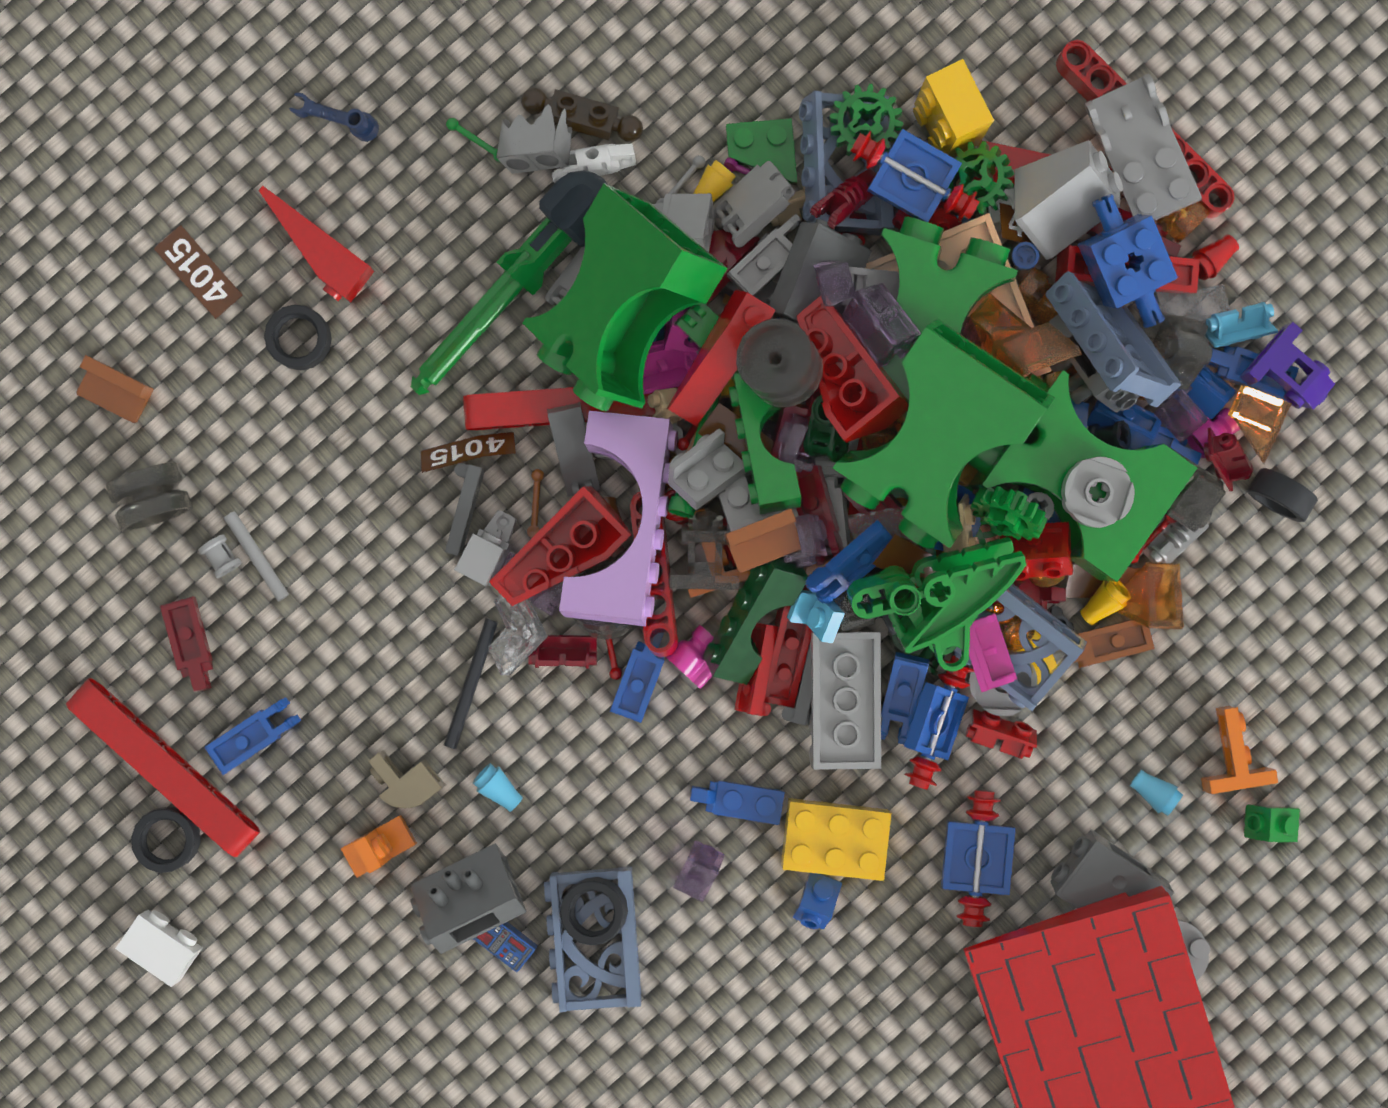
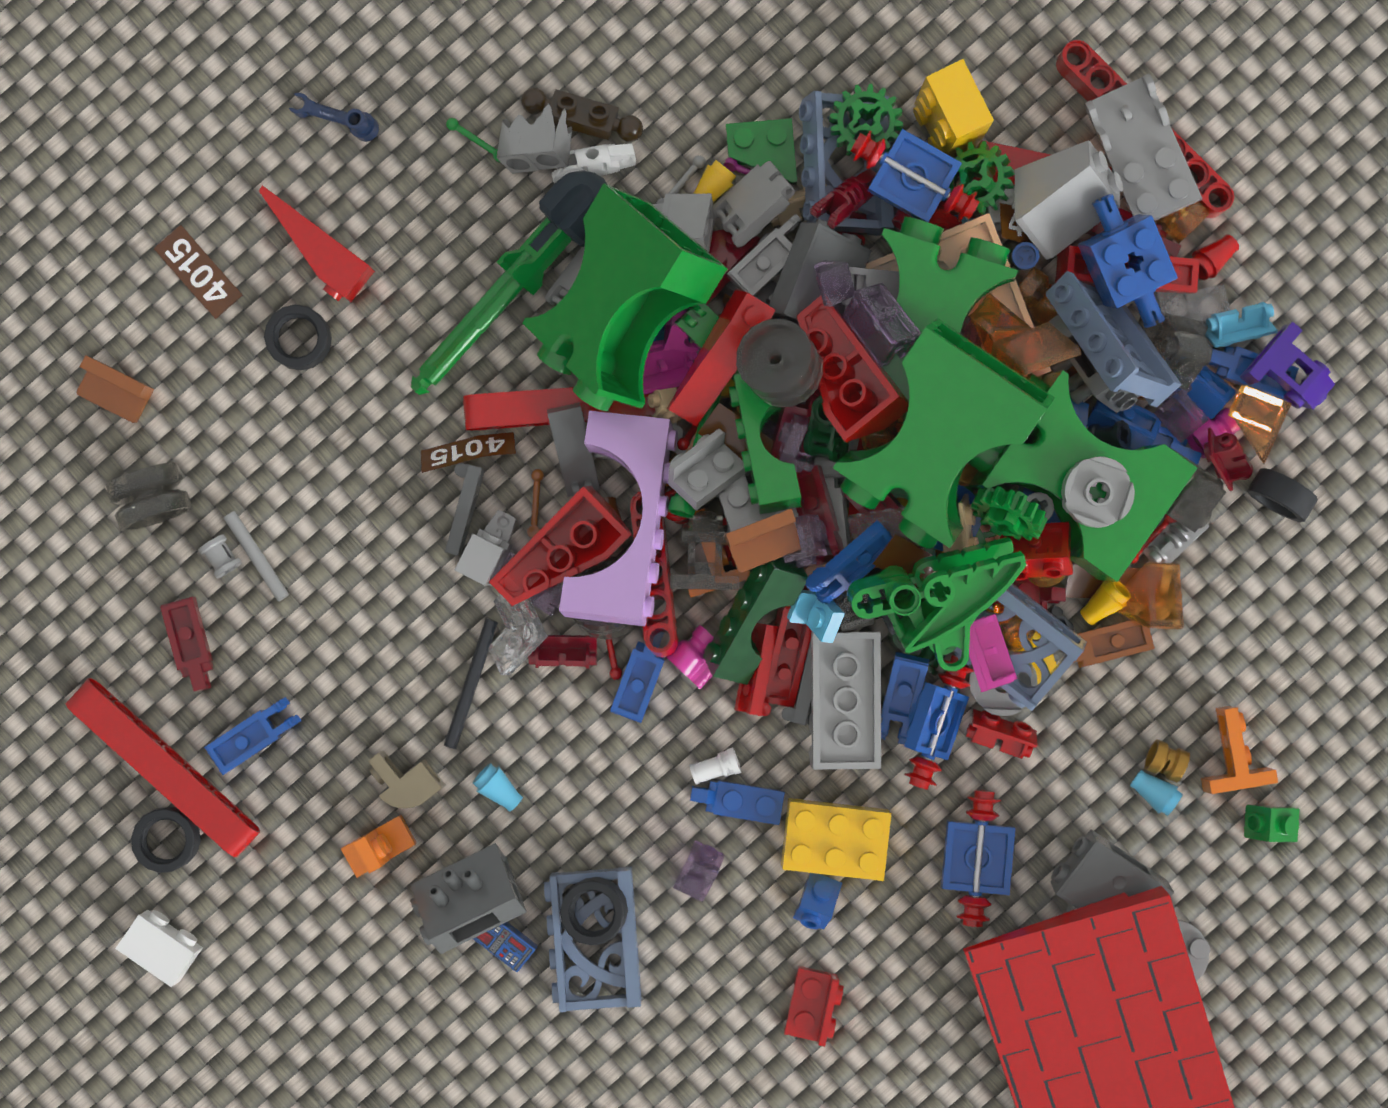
(724, 764): none -> white pin
(813, 1005): none -> red bracket
(1167, 760): none -> pearl gold wheel

